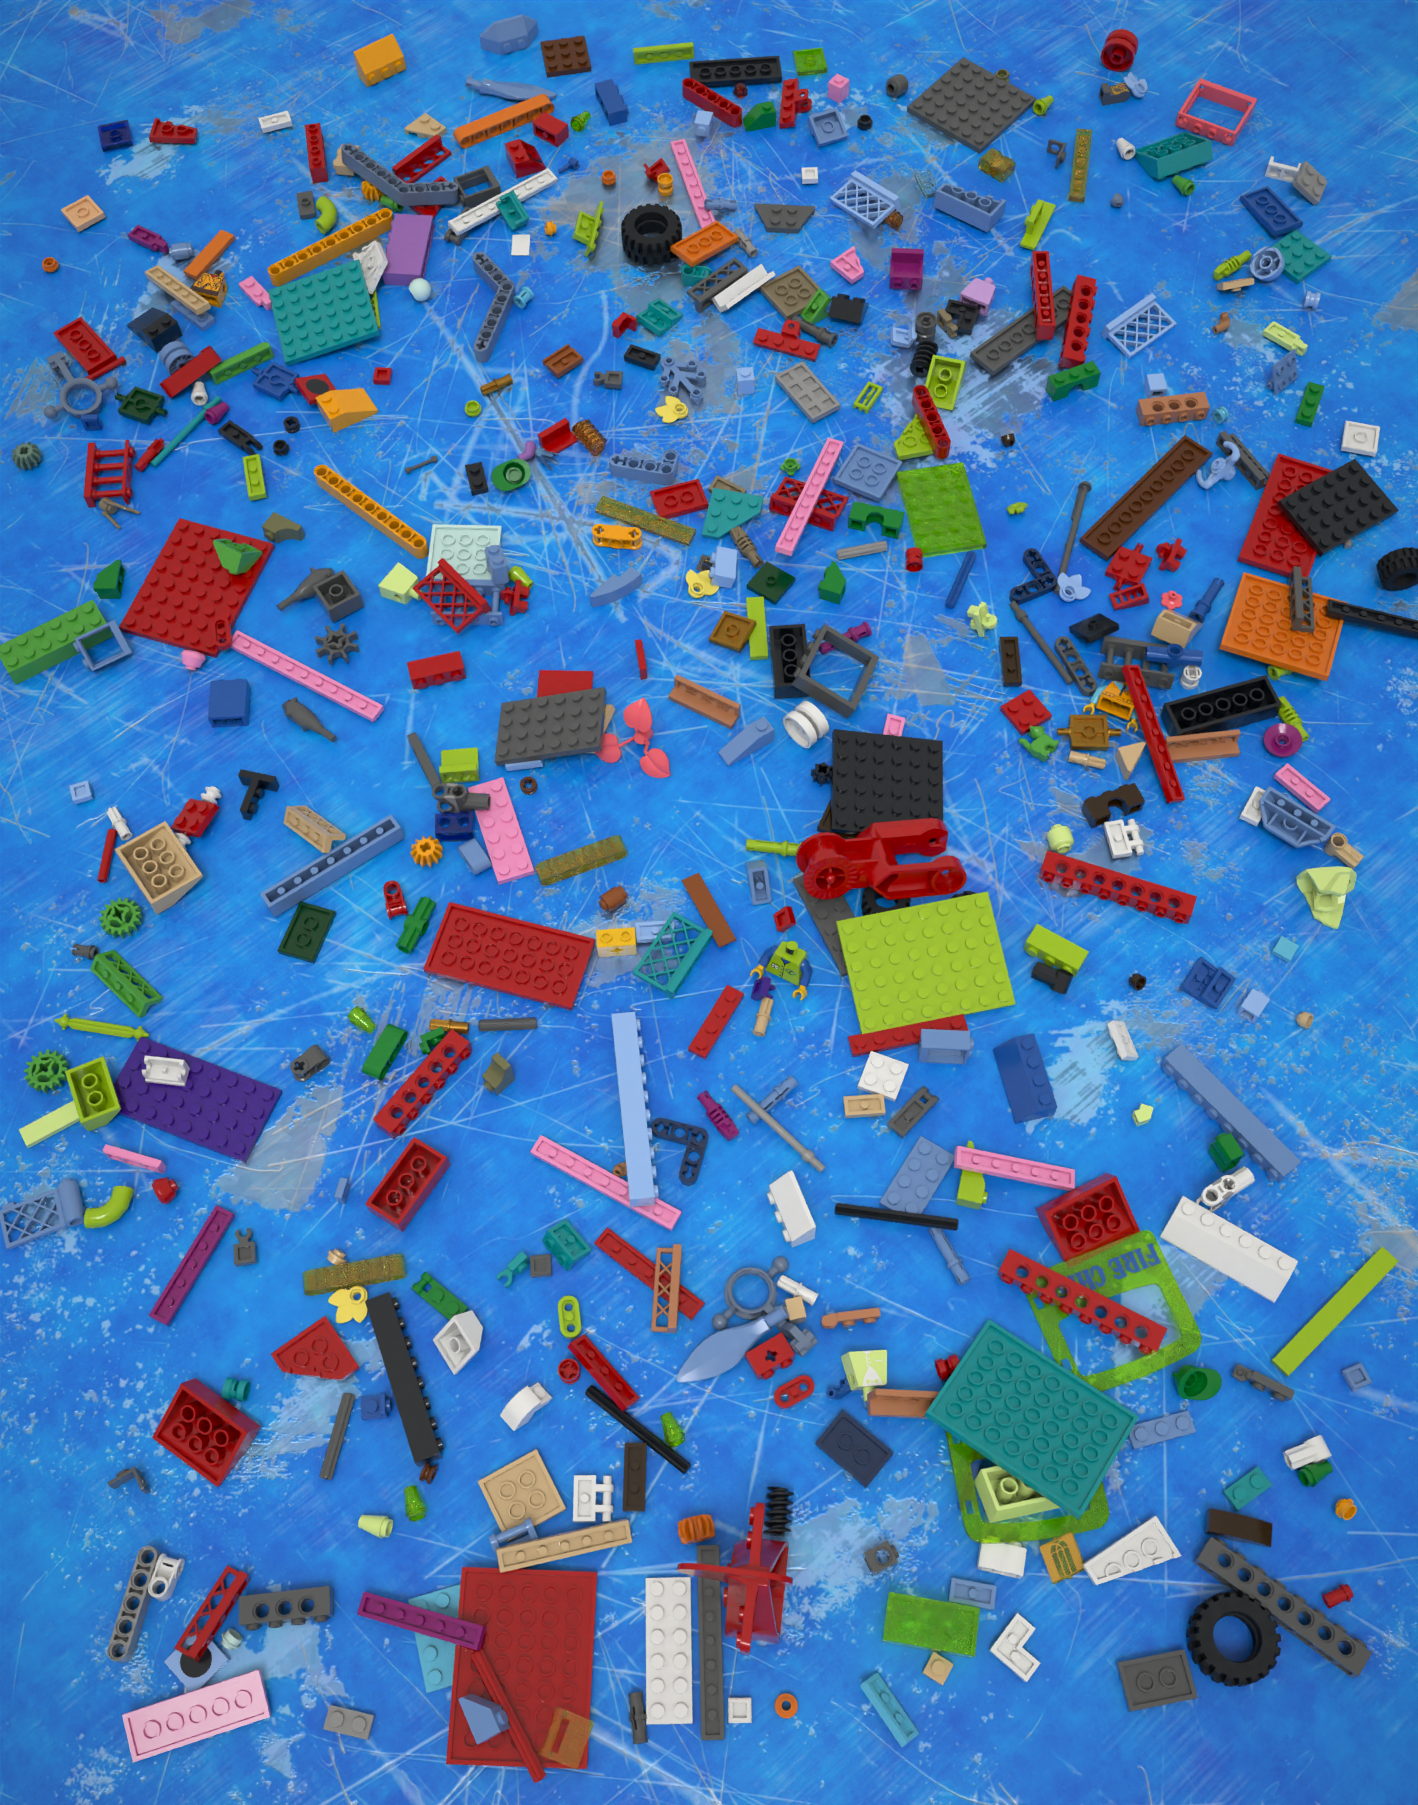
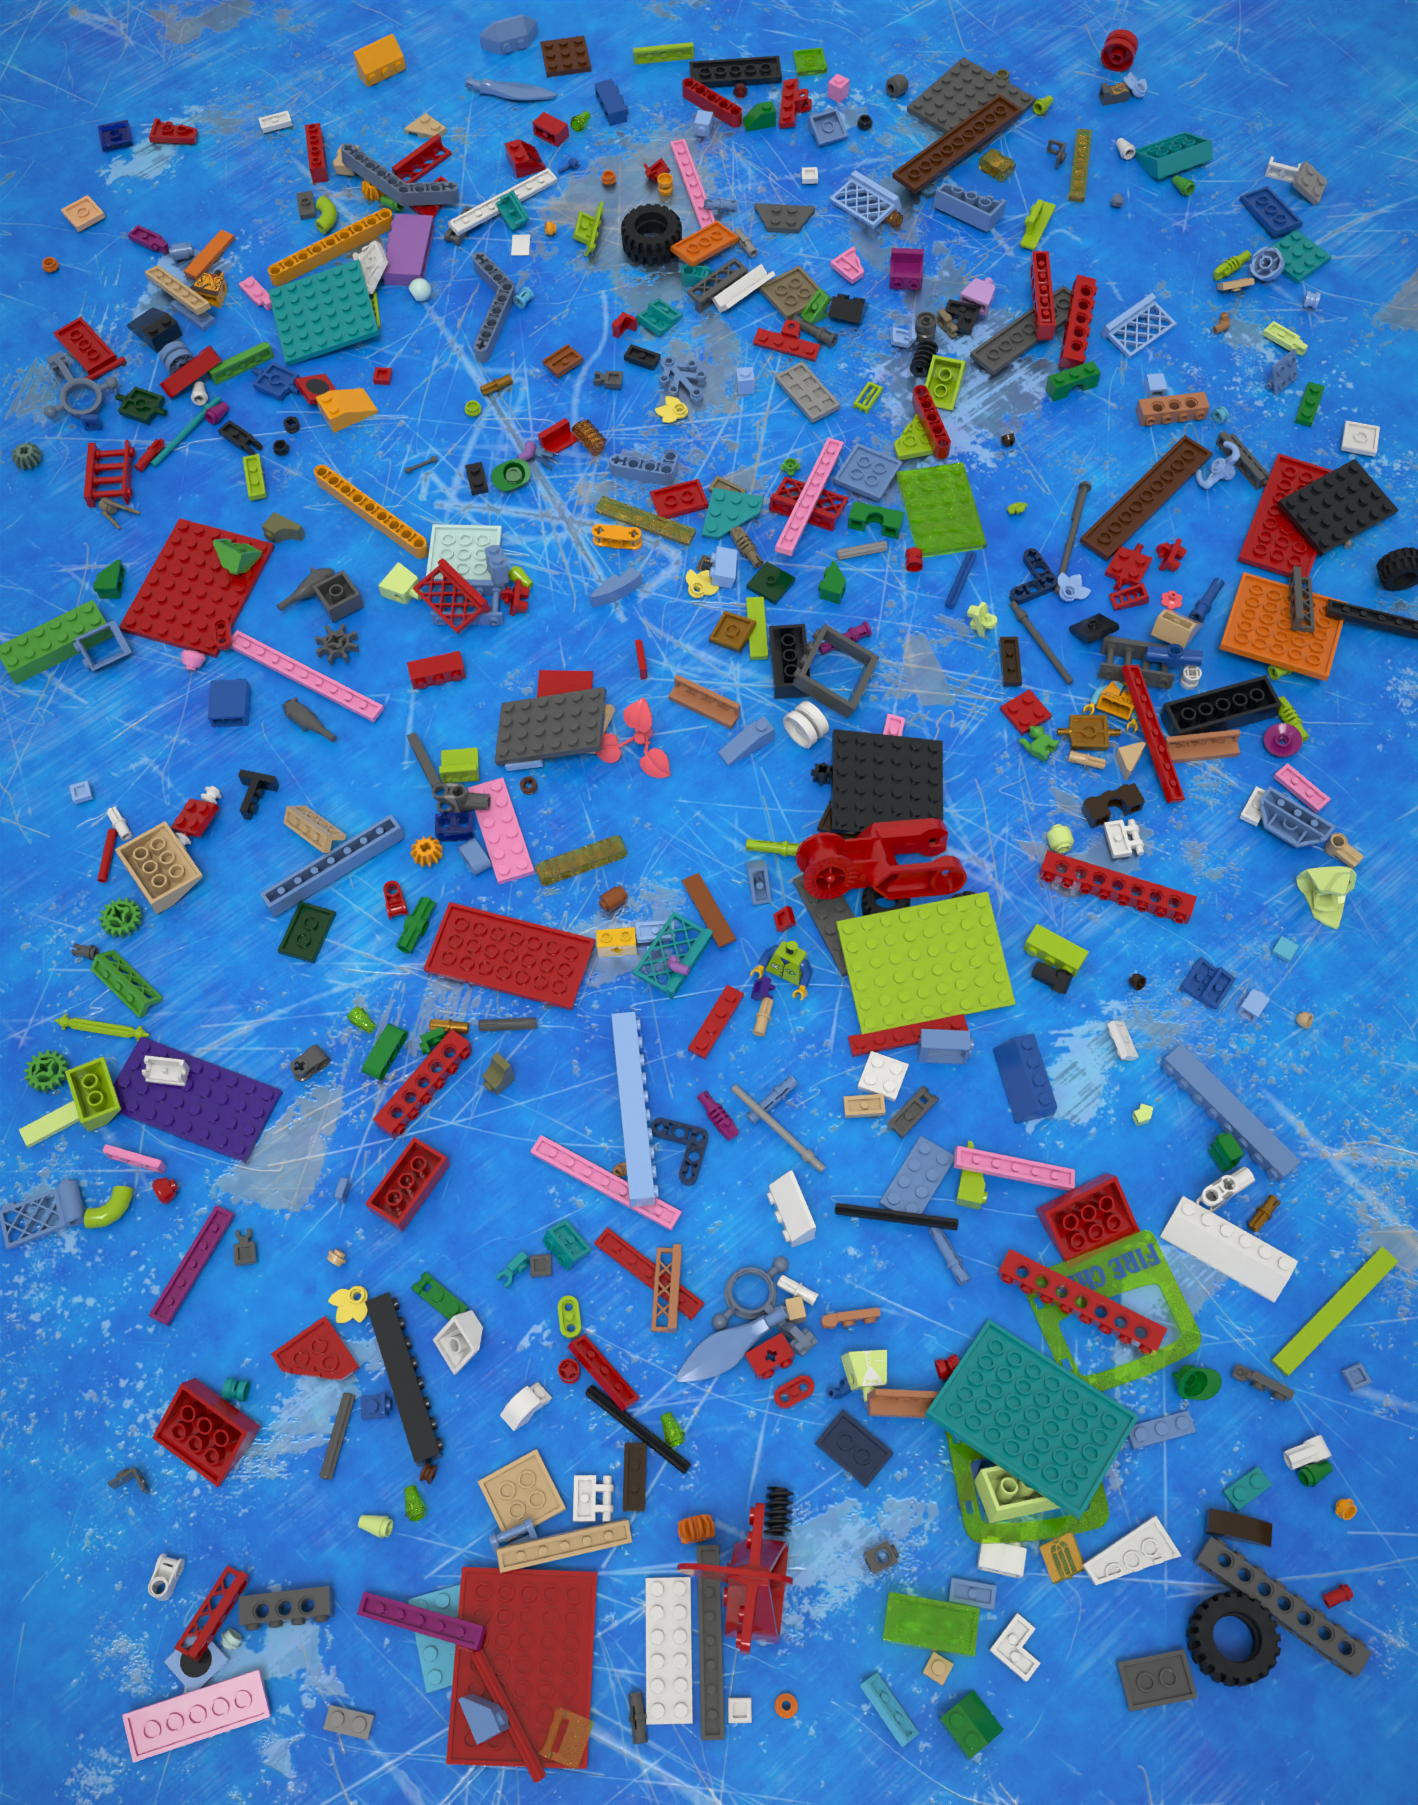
(126, 1613): light grey beam -> none
(354, 1274): clear yellow beam -> none
(475, 178): dark grey window -> none
(502, 121): orange beam -> none
(675, 966): none -> medium lavender arm
(957, 143): none -> reddish brown plate
(970, 1725): none -> green slope
(1071, 667): dark grey beam -> none
(1222, 96): coral window -> none
(1263, 1213): none -> pearl gold axle

